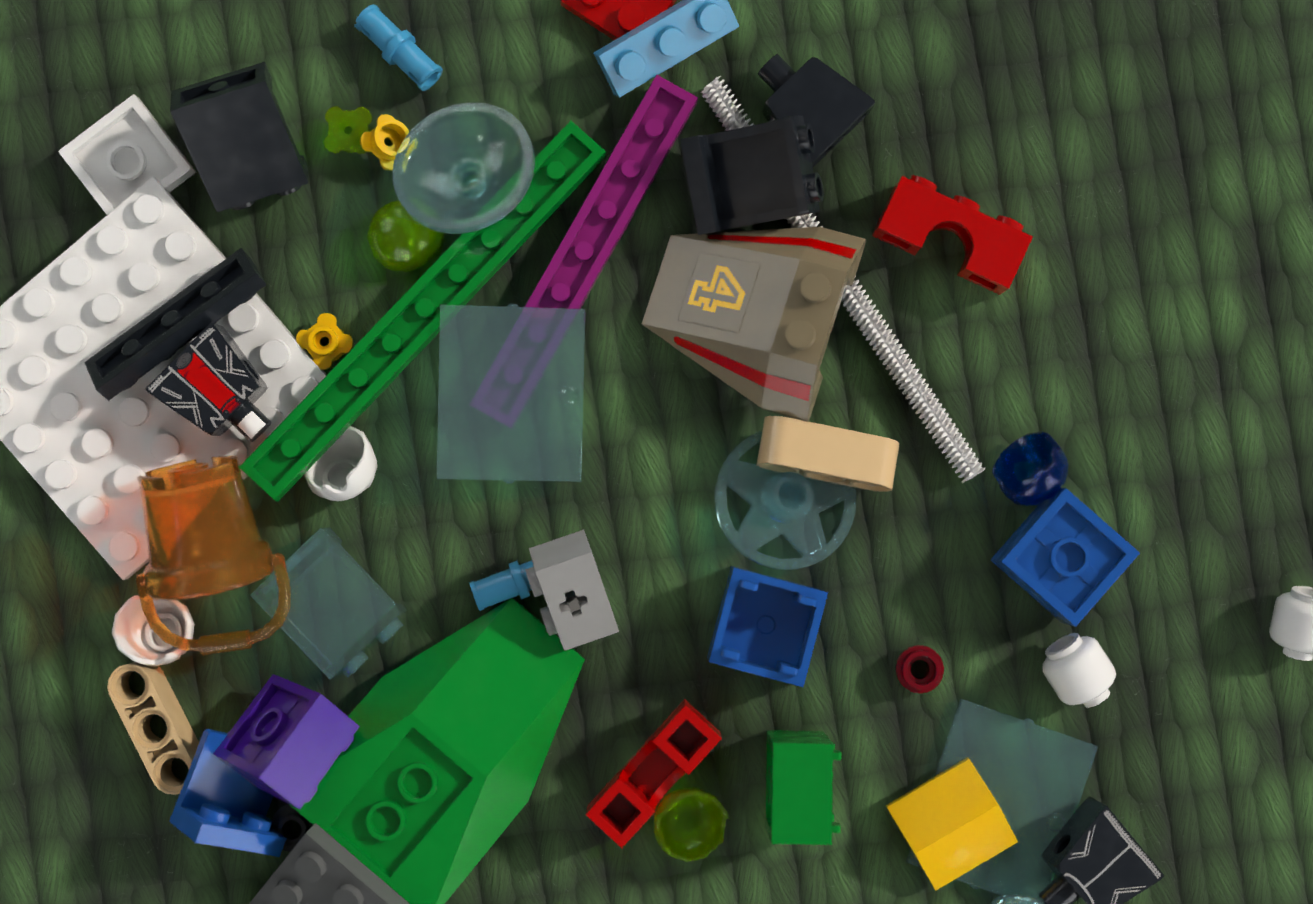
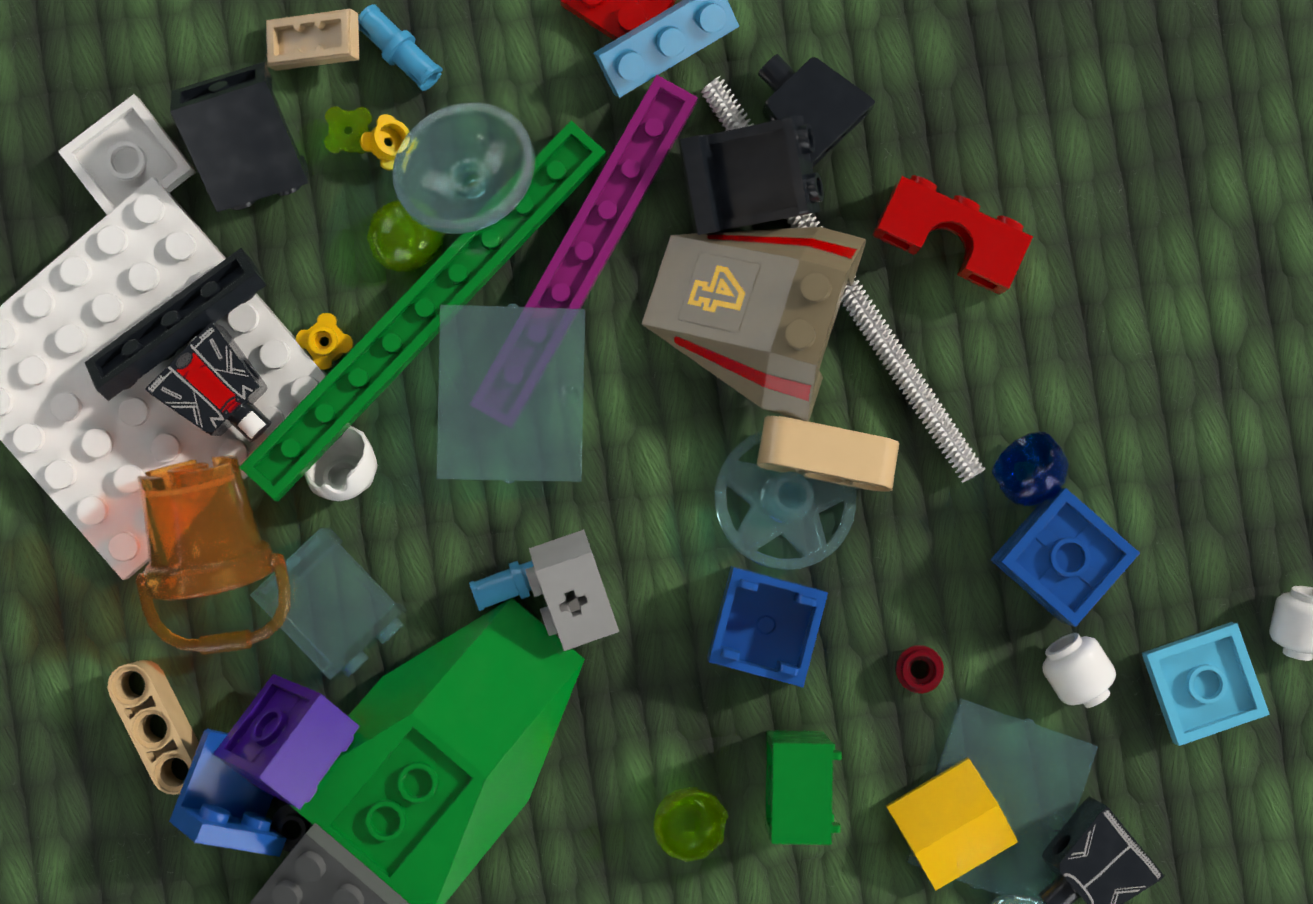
(140, 642): hair -> none
(312, 39): none -> tan plate
(651, 772): red arch -> none
(1205, 683): none -> medium azure plate

